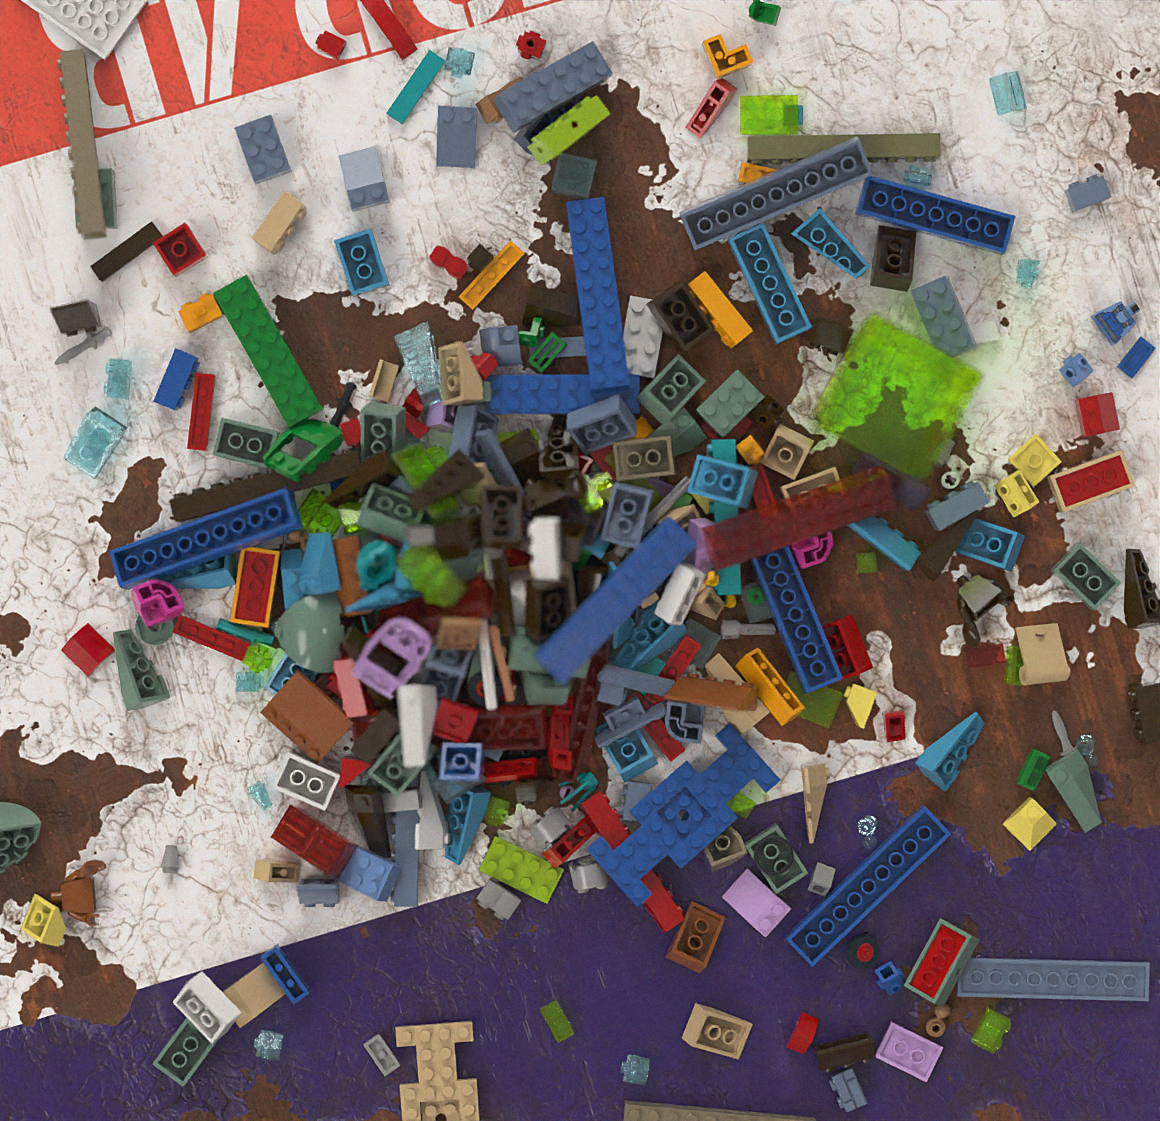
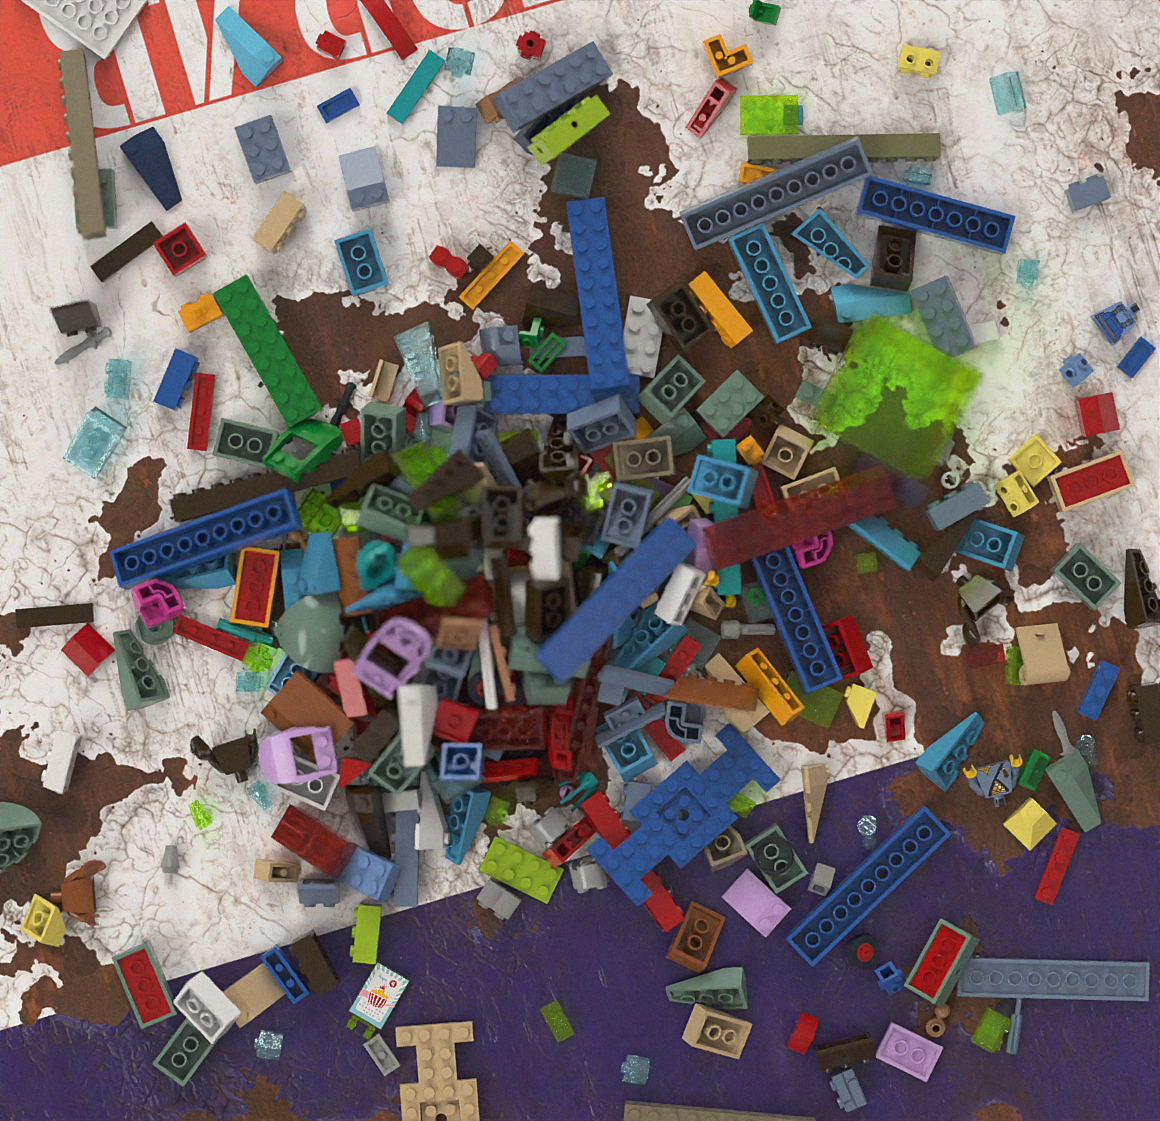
(54, 615): none -> dark brown tile
(61, 760): none -> white slope
(145, 984): none -> red brick
(151, 160): none -> dark blue wedge
(200, 816): none -> clear neon green cone
(230, 756): none -> dark brown torso
(249, 49): none -> medium azure wedge
(278, 760): none -> lavender slope
(314, 962): none -> dark brown brick
(338, 105): none -> blue tile
(366, 933): none -> lime brick
(377, 998): none -> tile
(422, 428): none -> clear light blue cone
(719, 987): none -> sand green wedge
(808, 392): none -> sand green plate
(856, 302): none -> medium azure wedge
(918, 58): none -> light yellow brick
(994, 779): none -> sand blue torso
(1014, 1031): none -> sand blue axle
(1056, 865): none -> red plate
(1097, 690): none -> blue brick

